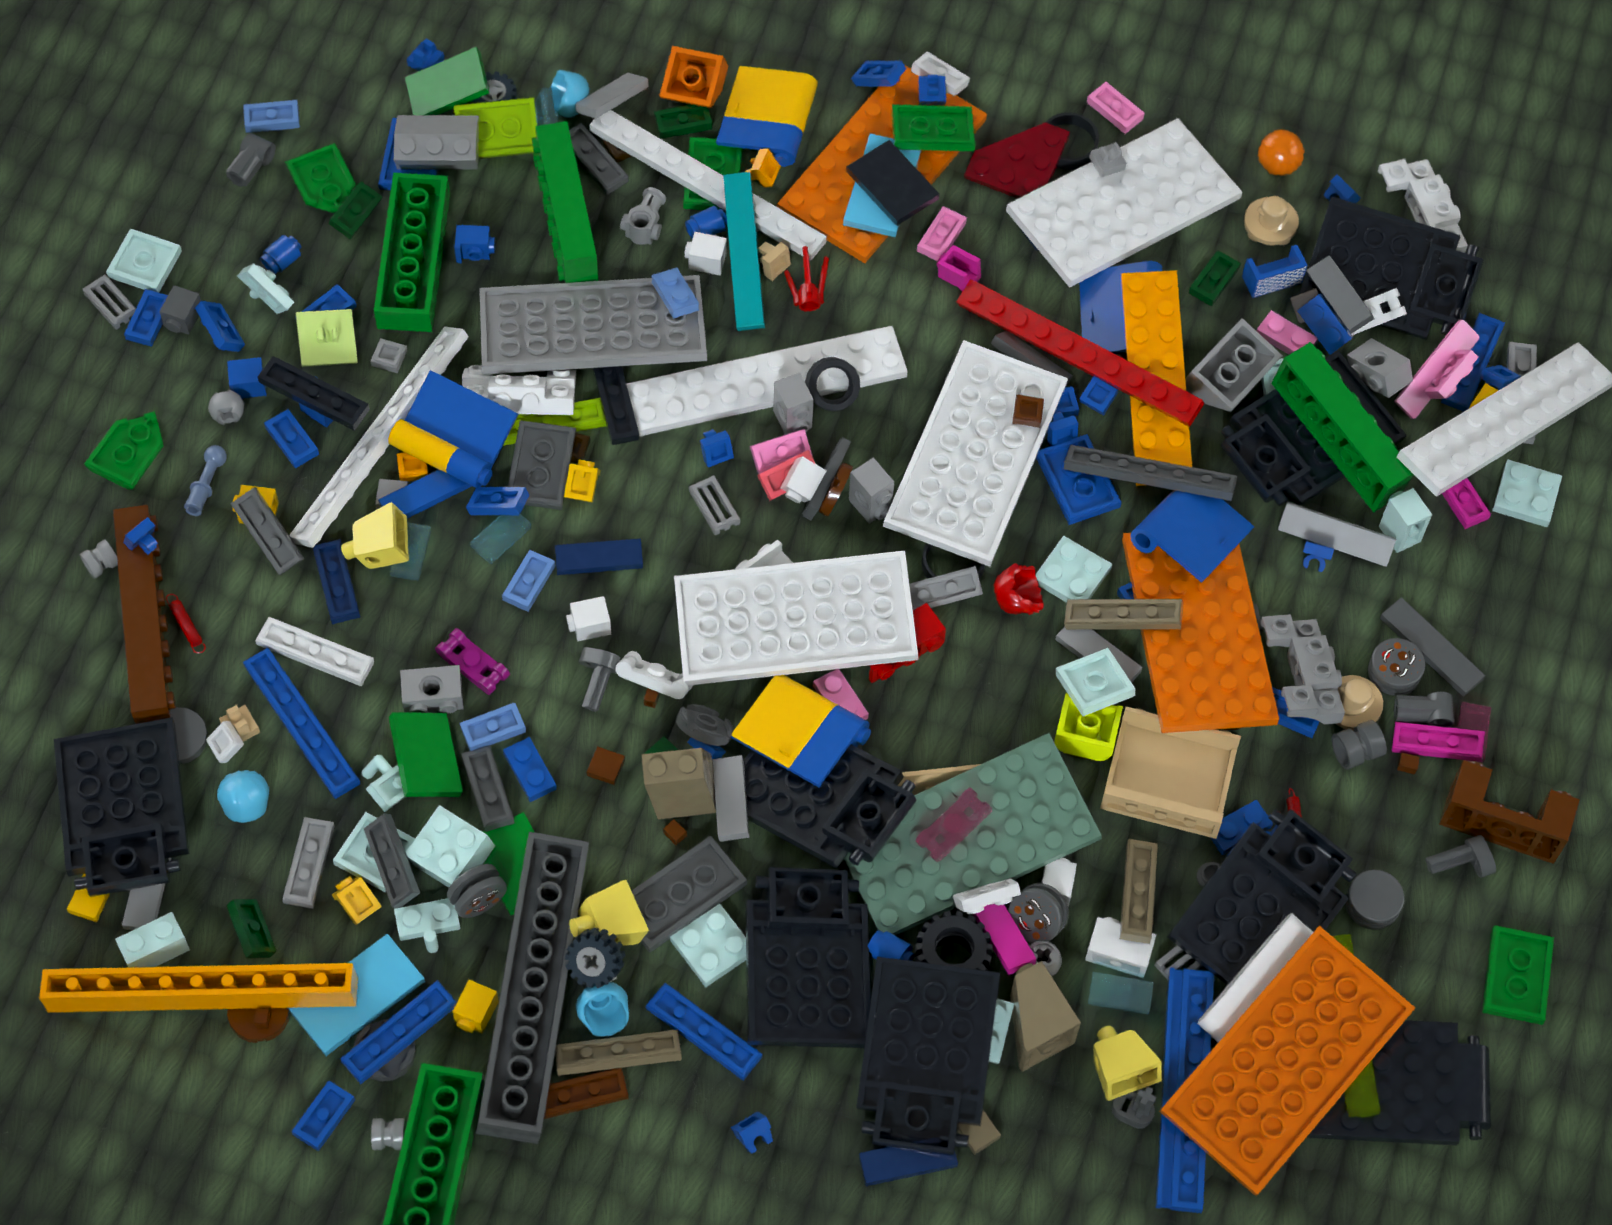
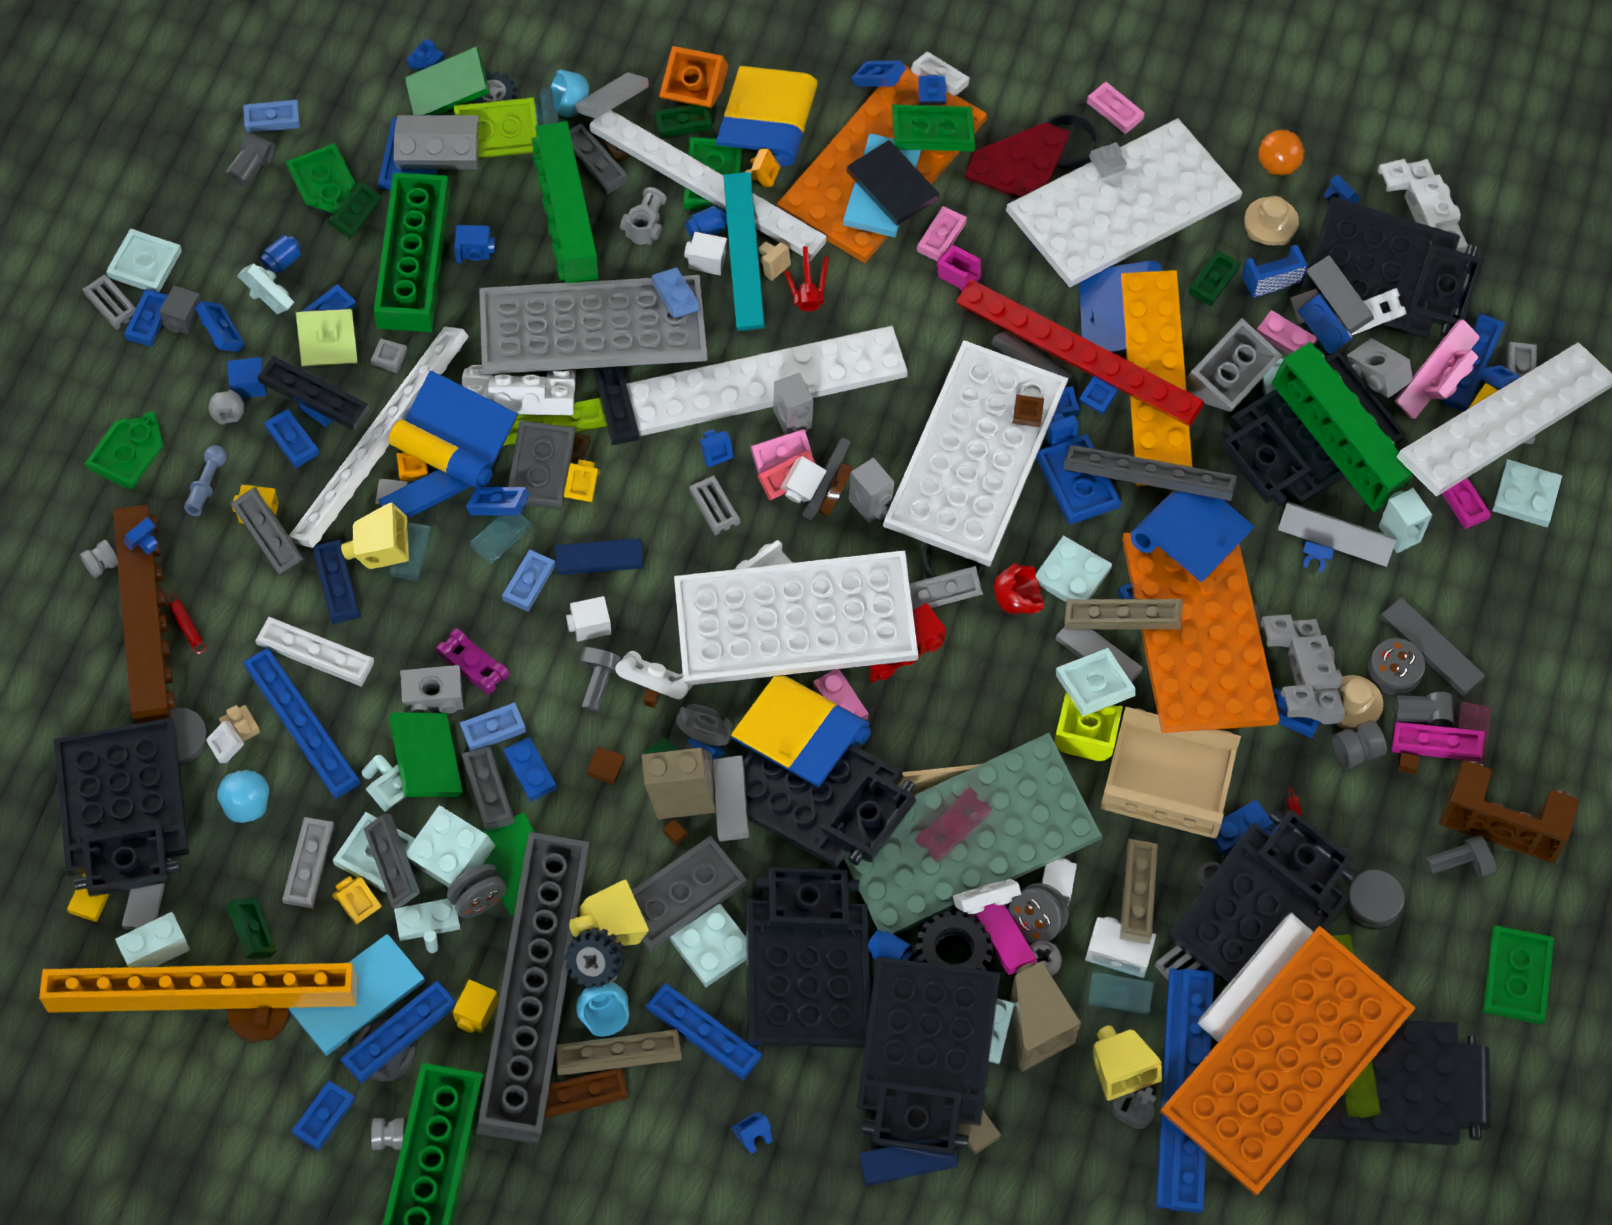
(853, 379): black tyre -> none

